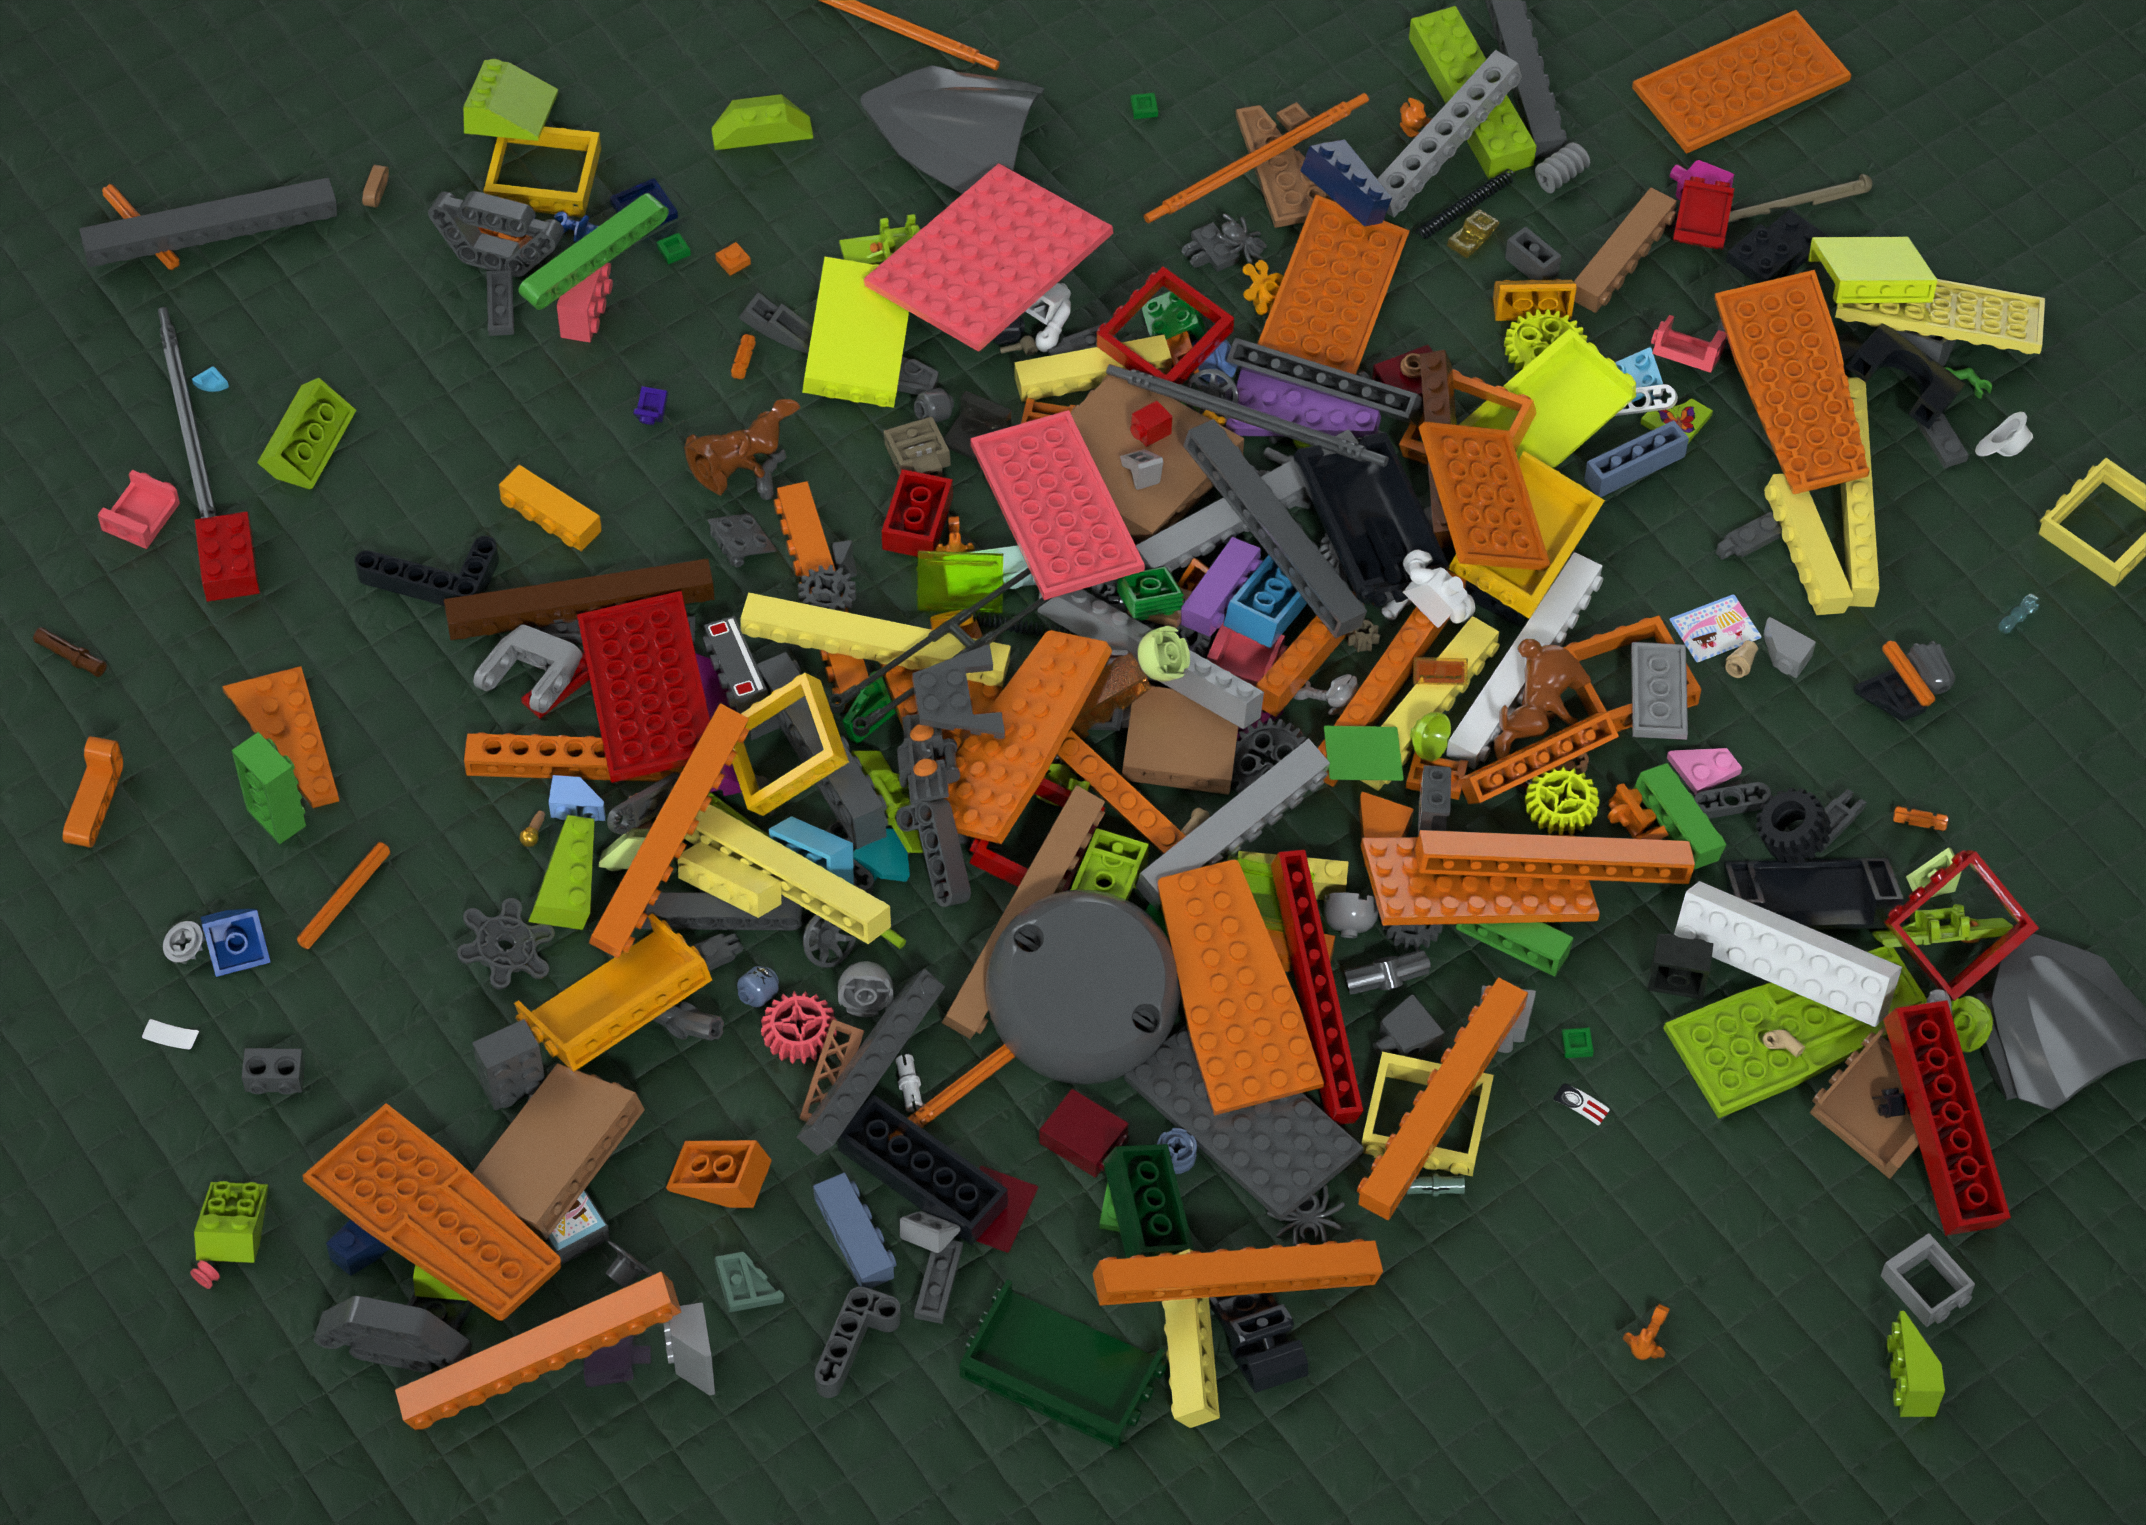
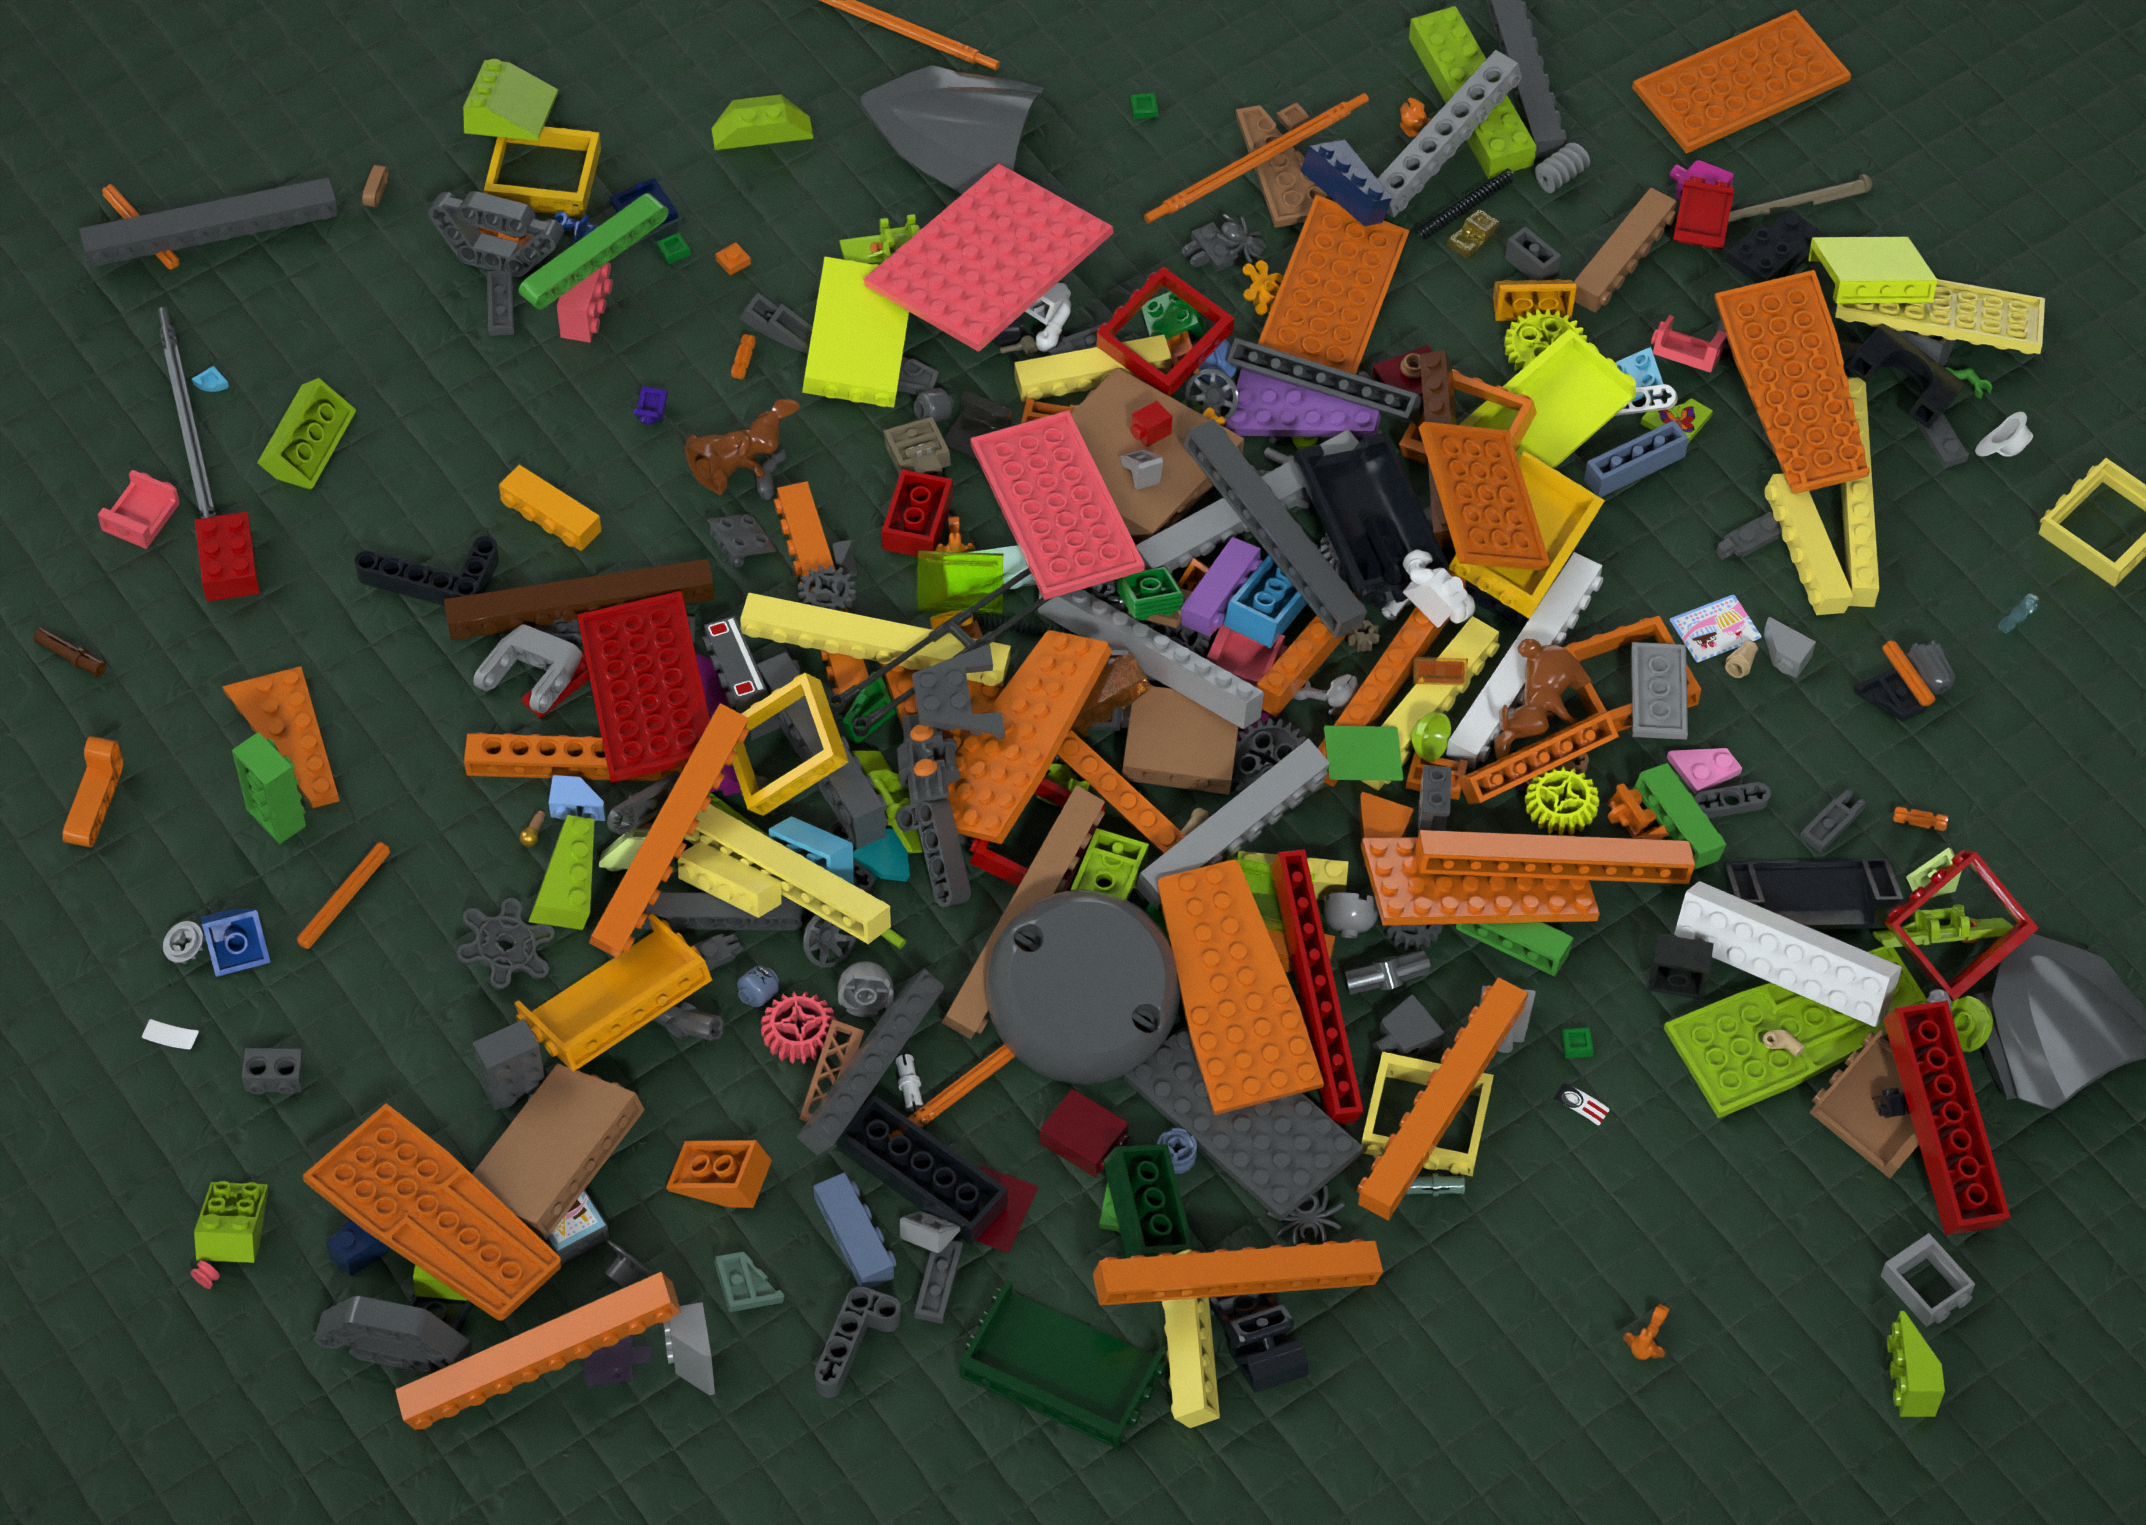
(1163, 654): yellowish green cylinder -> none
(1247, 415): dark grey axle -> none
(1786, 809): black tyre -> none

